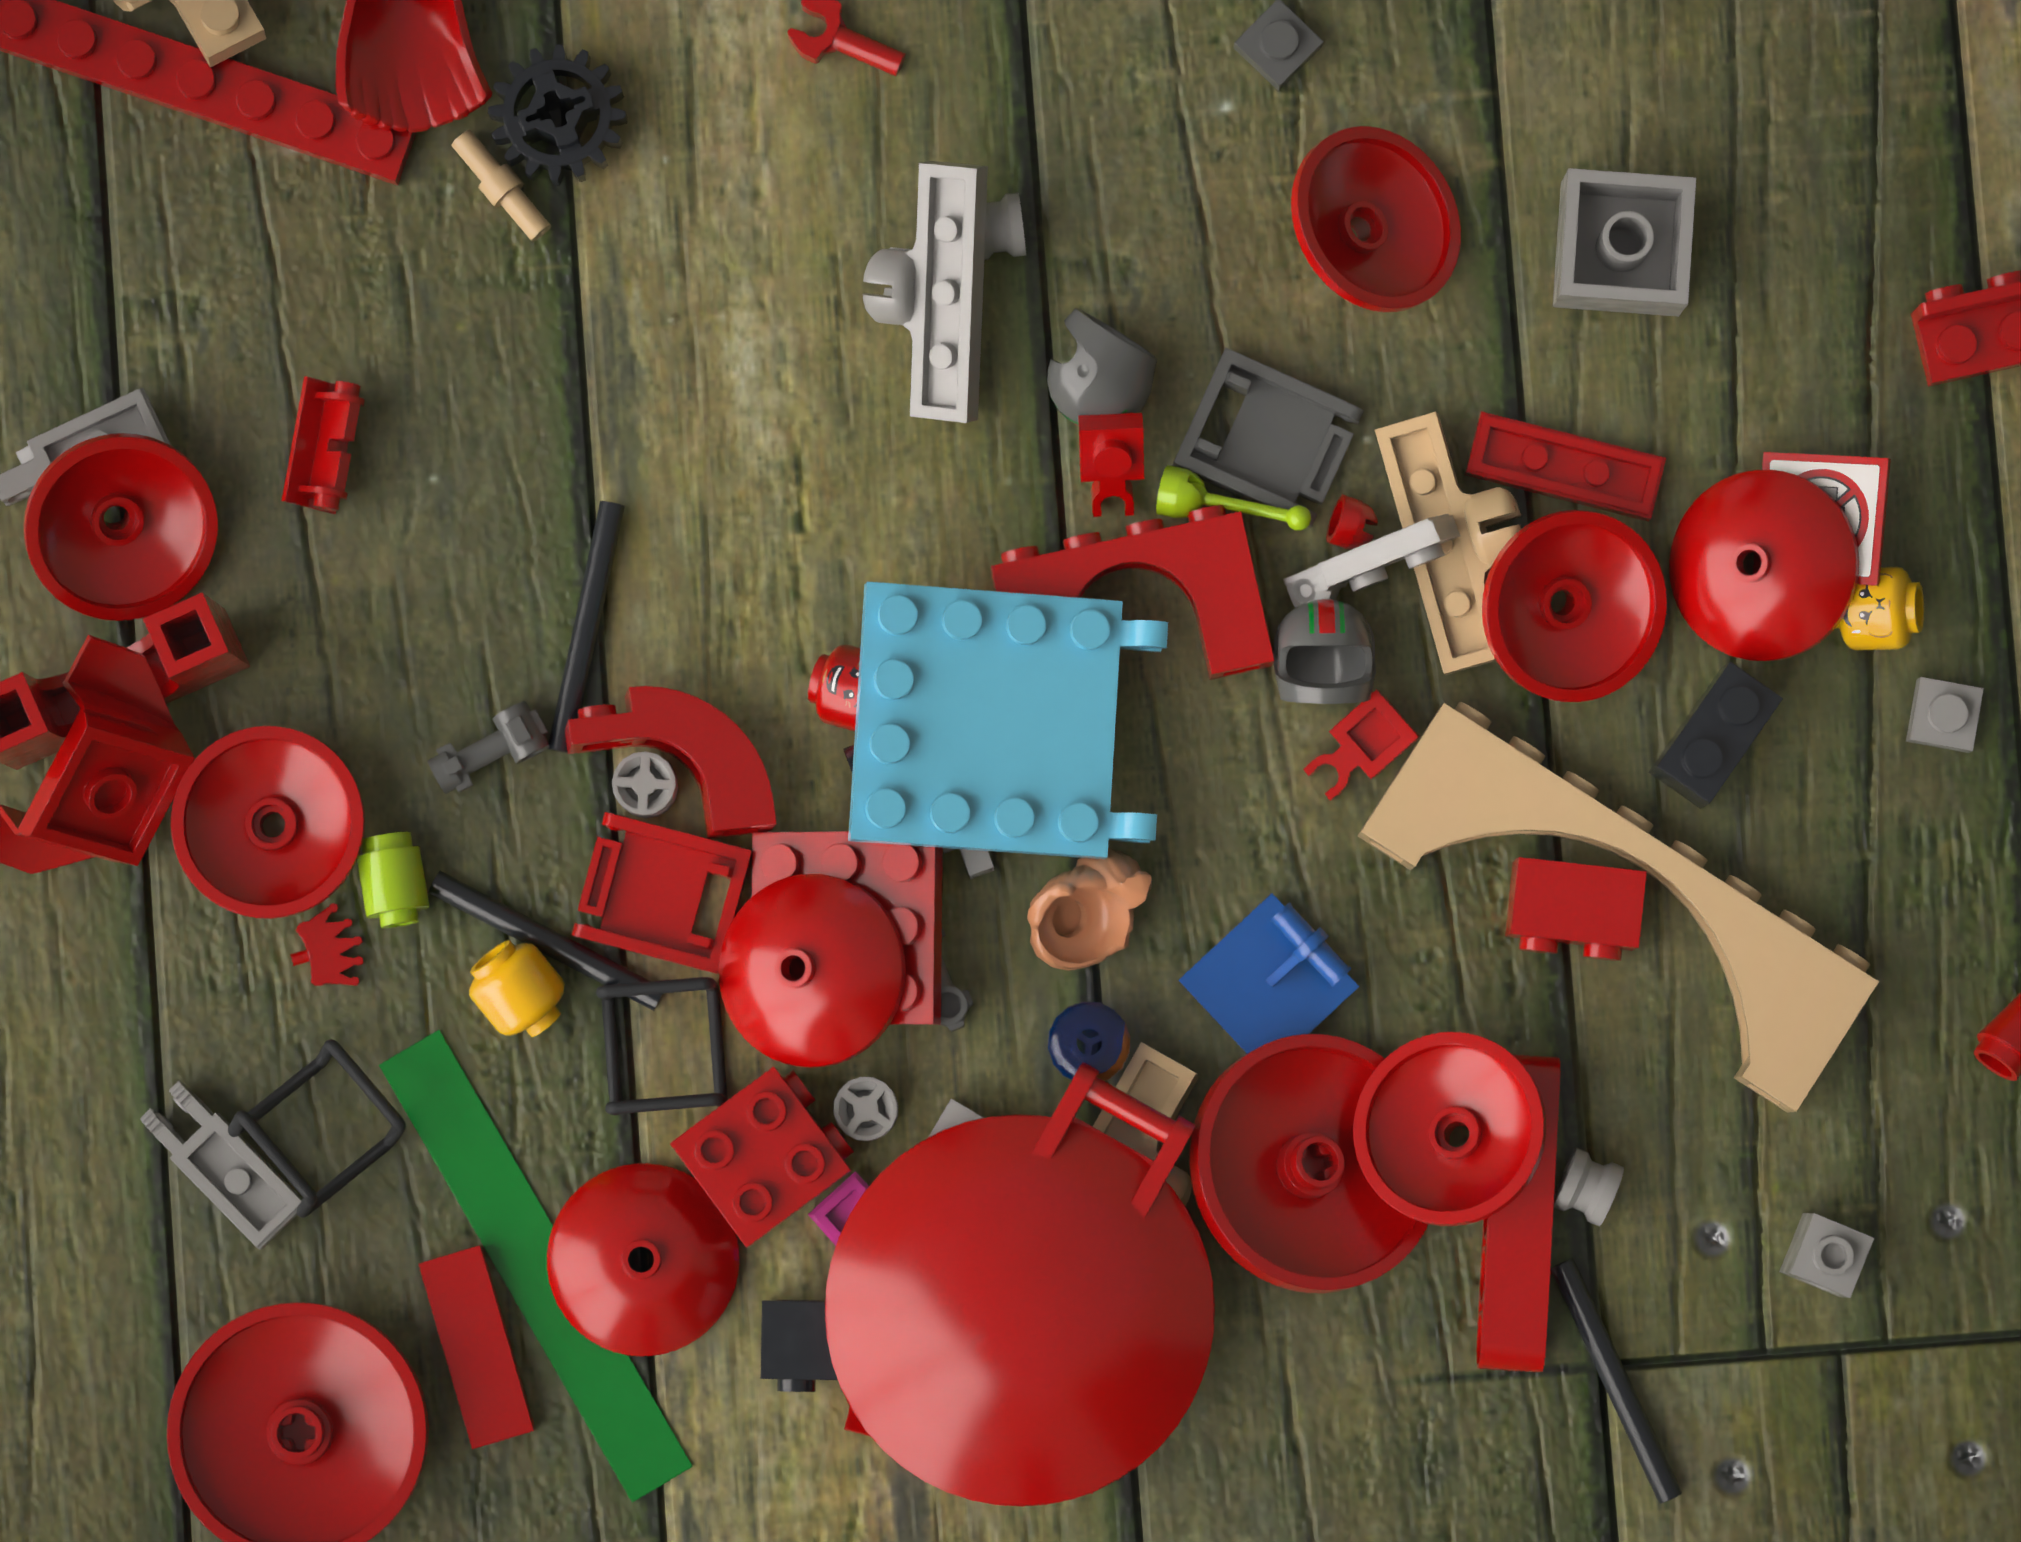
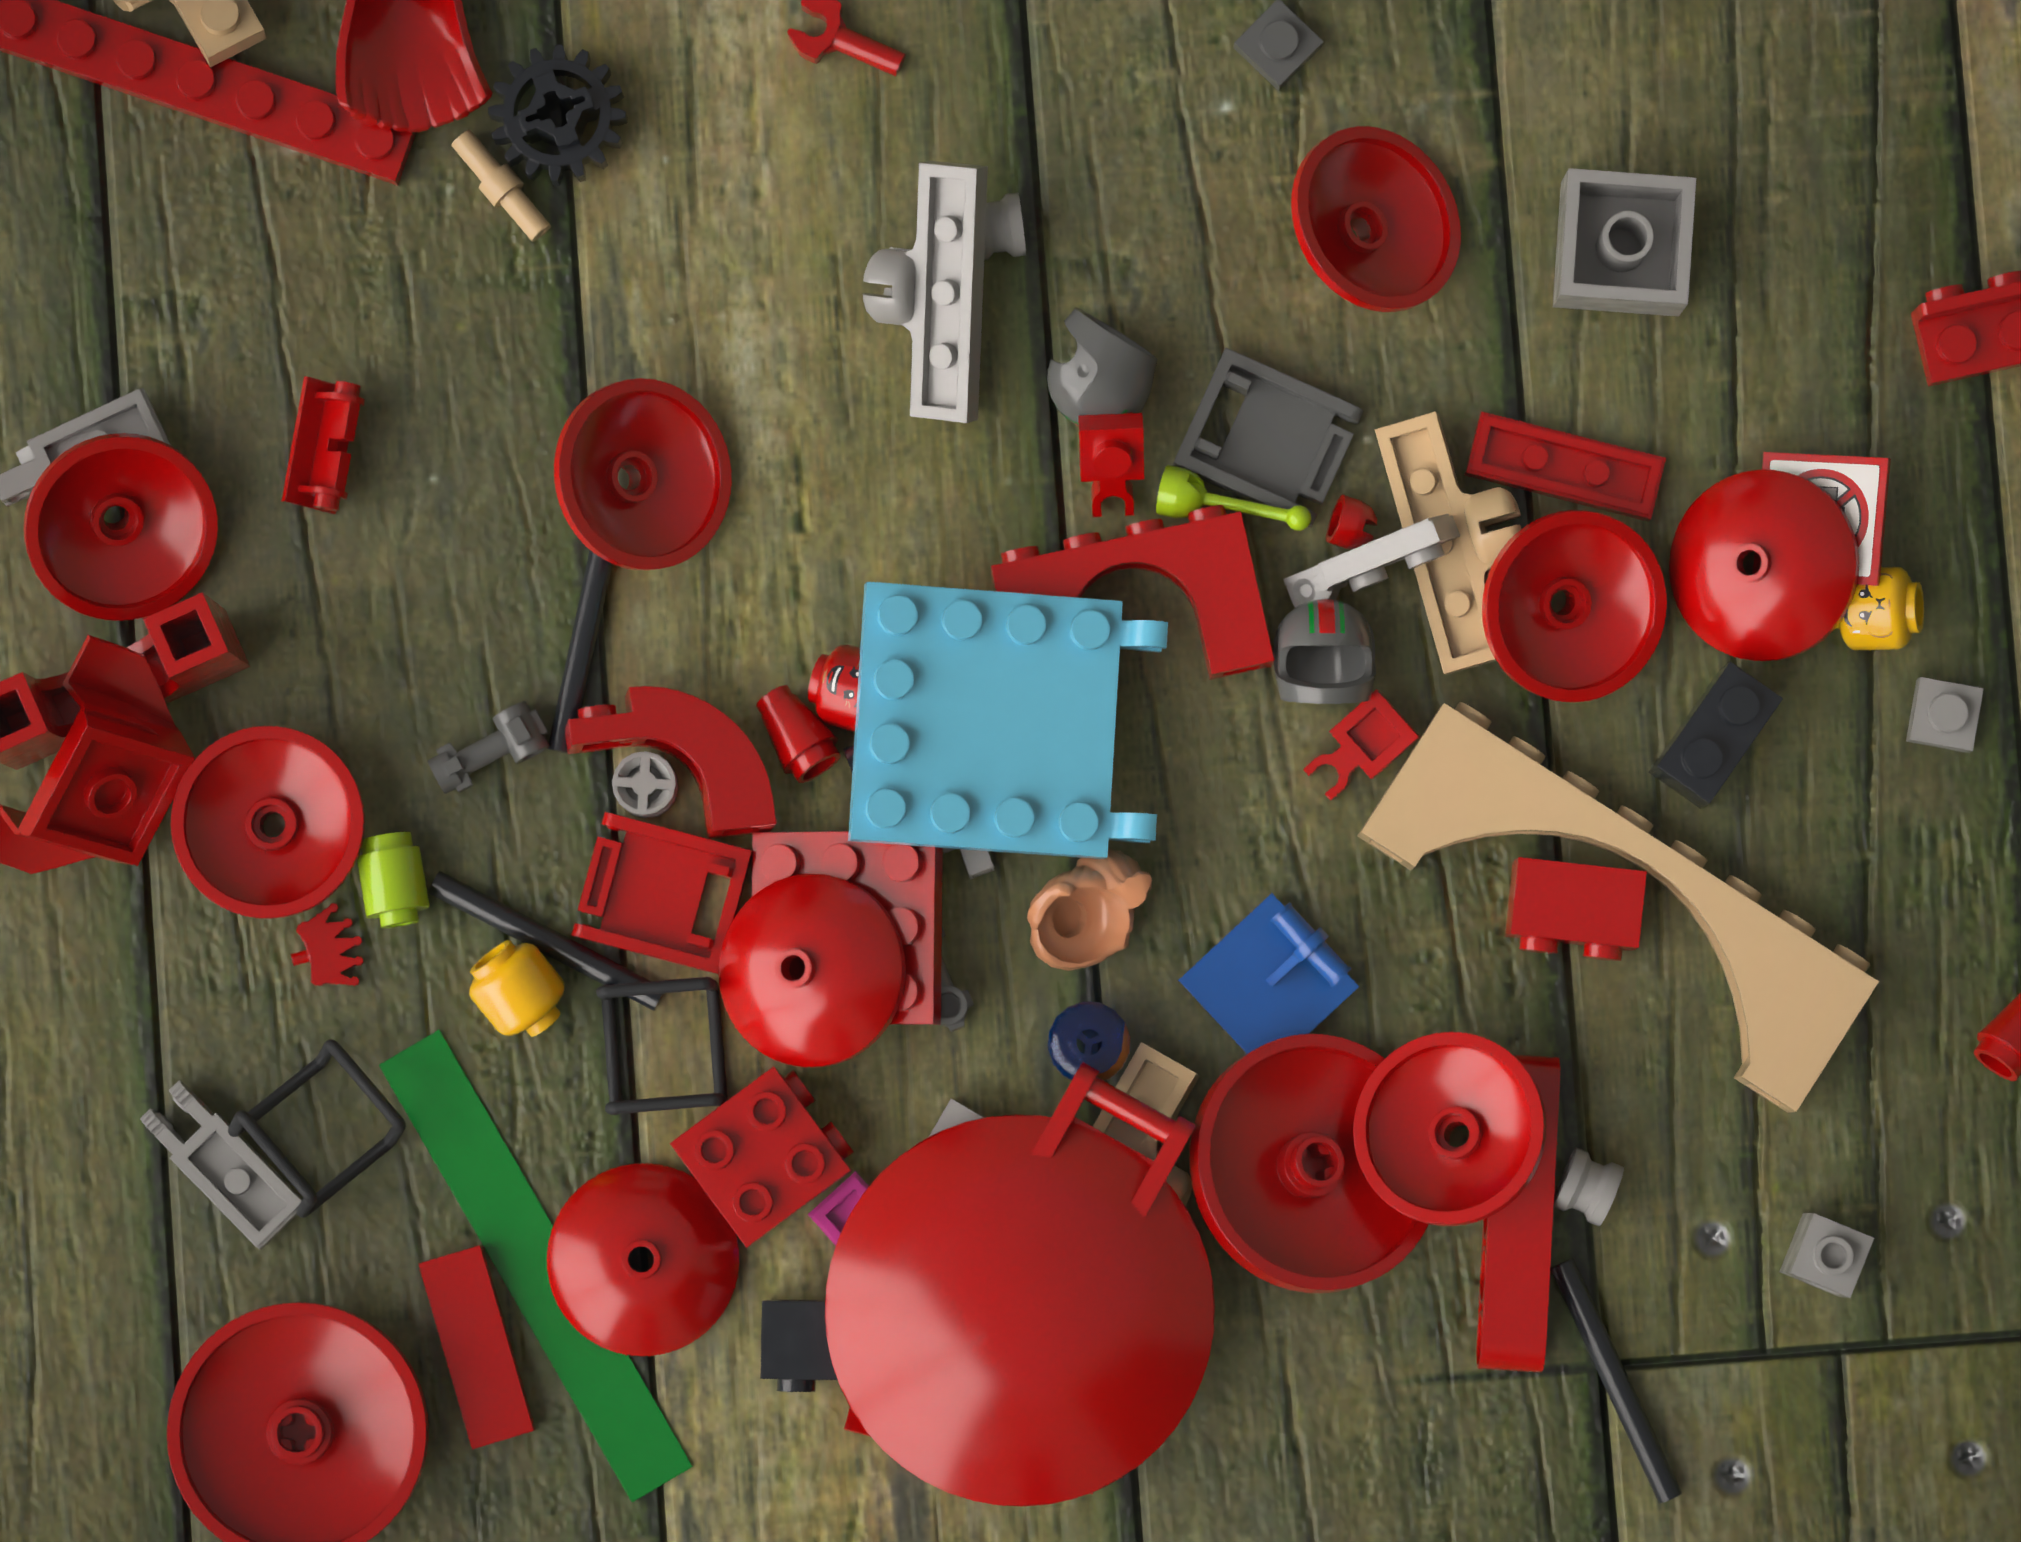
(674, 469): none -> red dish
(798, 735): none -> red cone
(858, 1103): light grey wheel -> none

